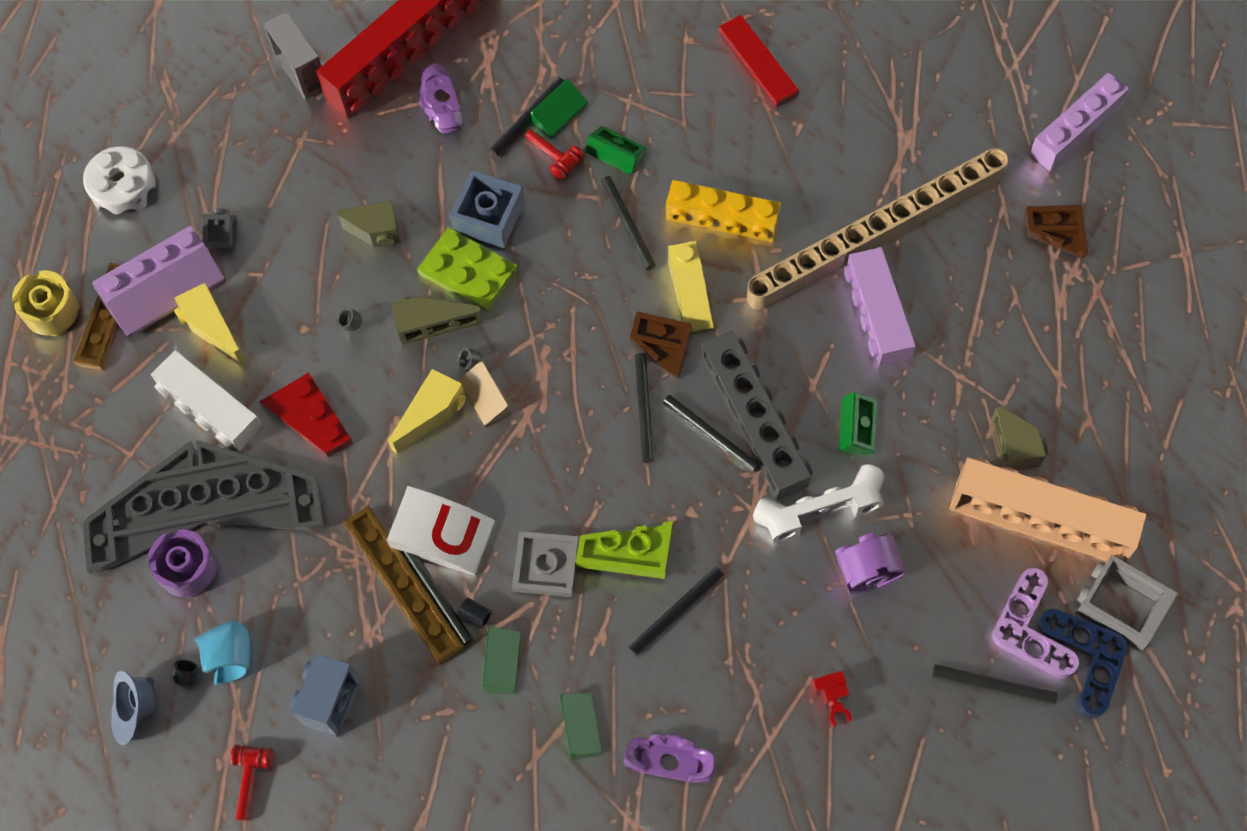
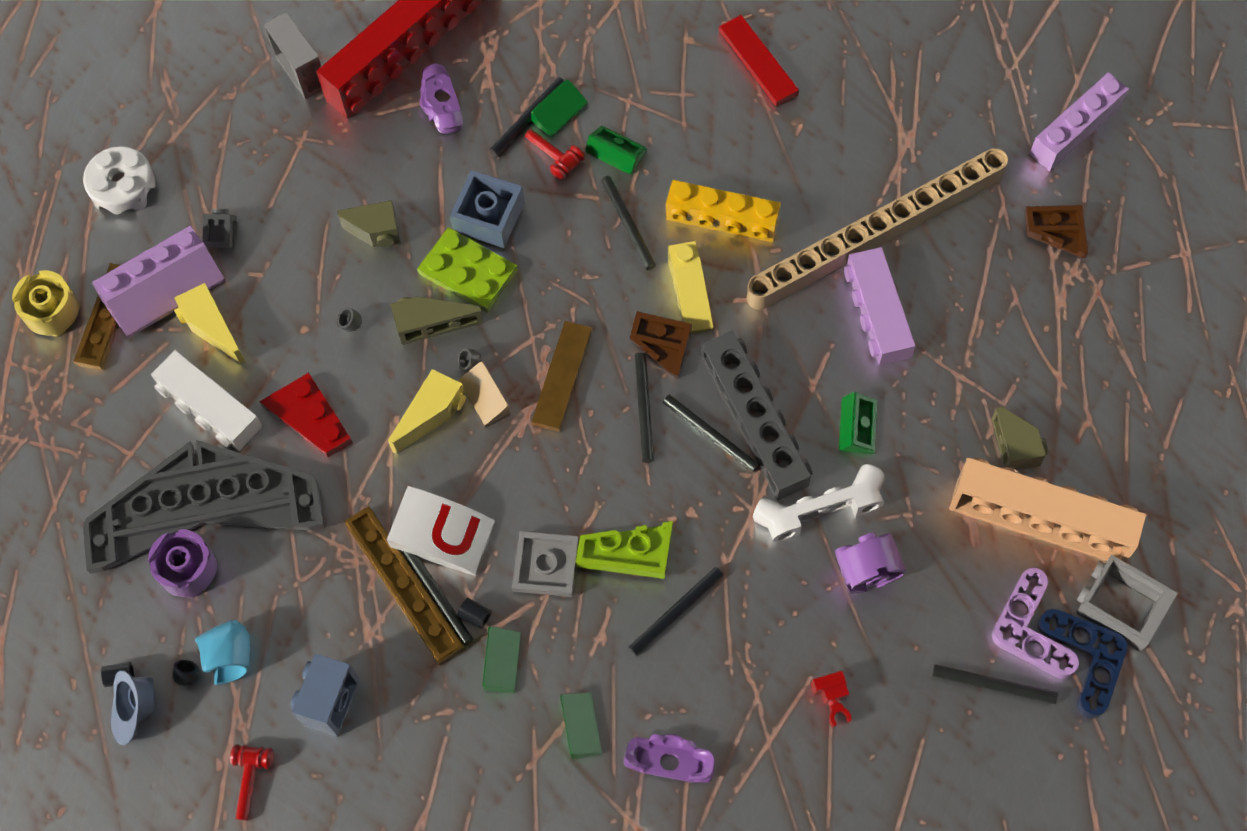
(108, 672): none -> black hinge
(561, 376): none -> pearl gold tile

